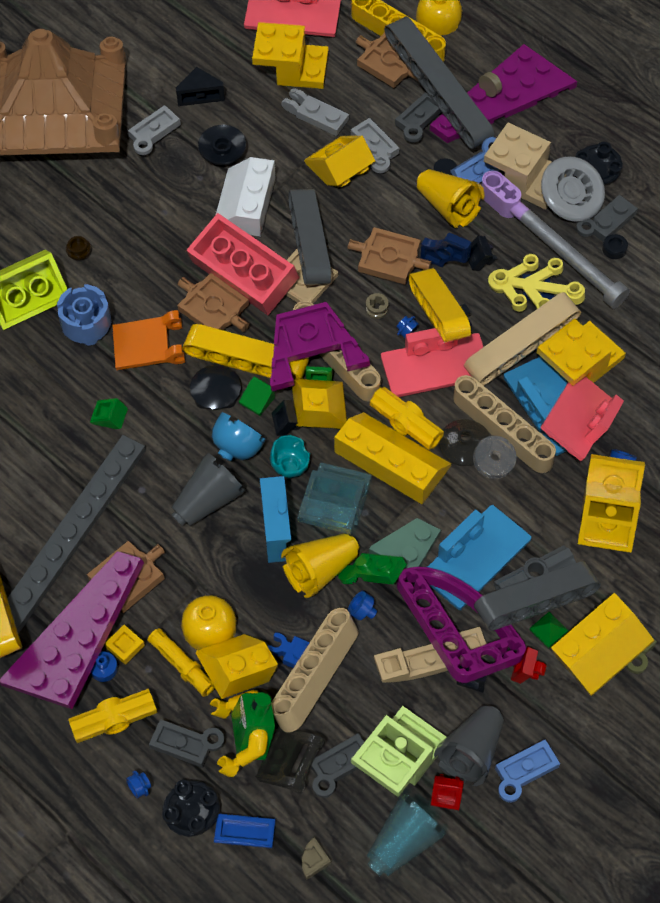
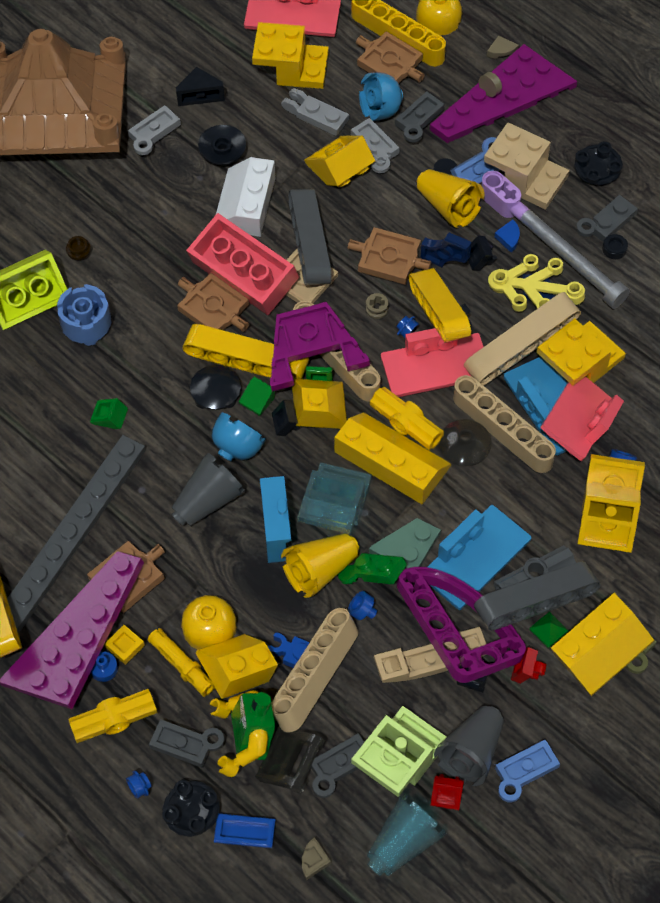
(147, 342): orange flag -> none
(289, 456): teal hair -> none
(380, 96): none -> dark azure cylinder
(439, 82): dark grey beam -> none
(494, 468): clear piece -> none
(501, 47): none -> dark tan tile
(508, 235): none -> blue tile
(566, 194): light grey wheel -> none

